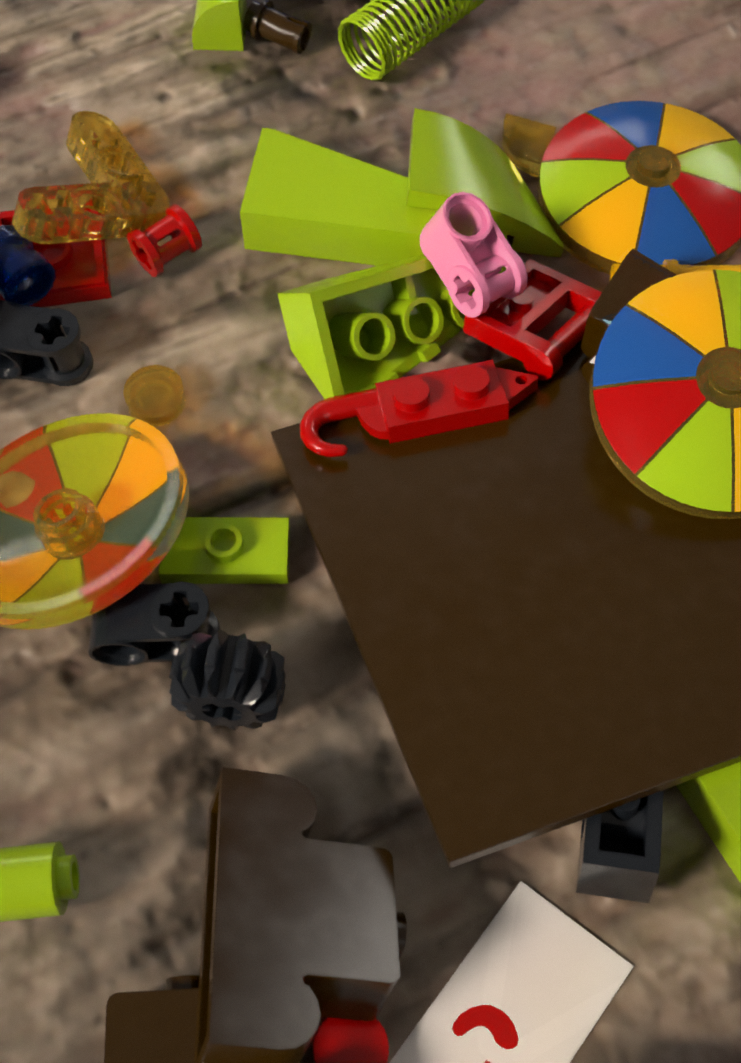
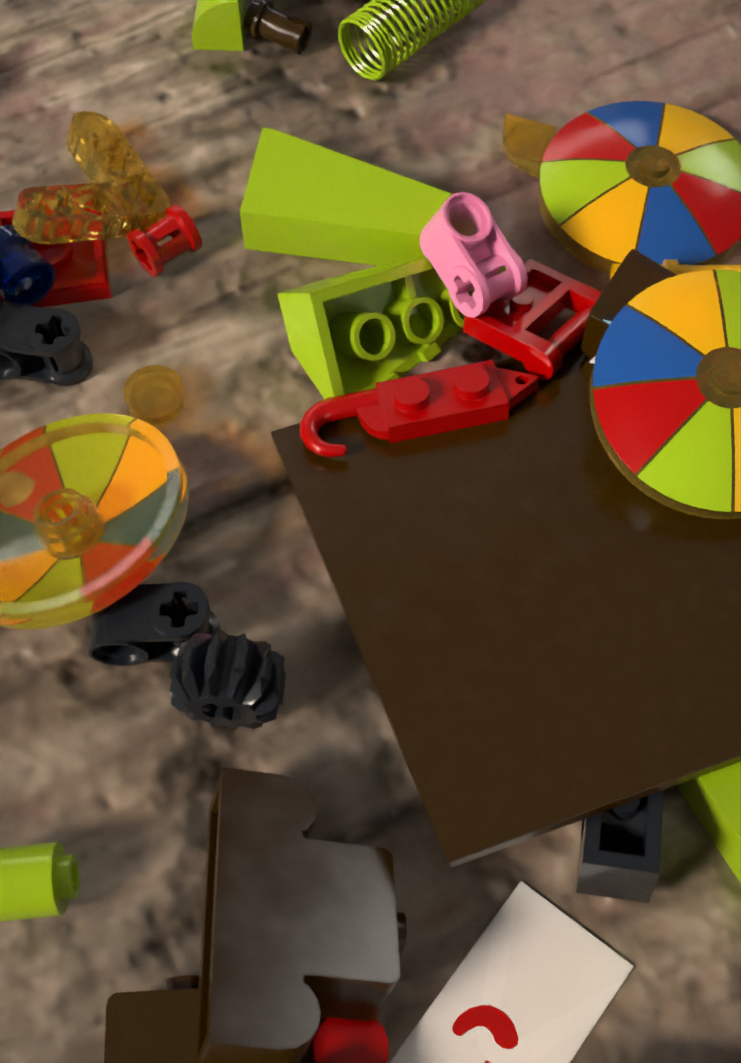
(229, 551): lime plate -> none
(457, 158): lime slope -> none

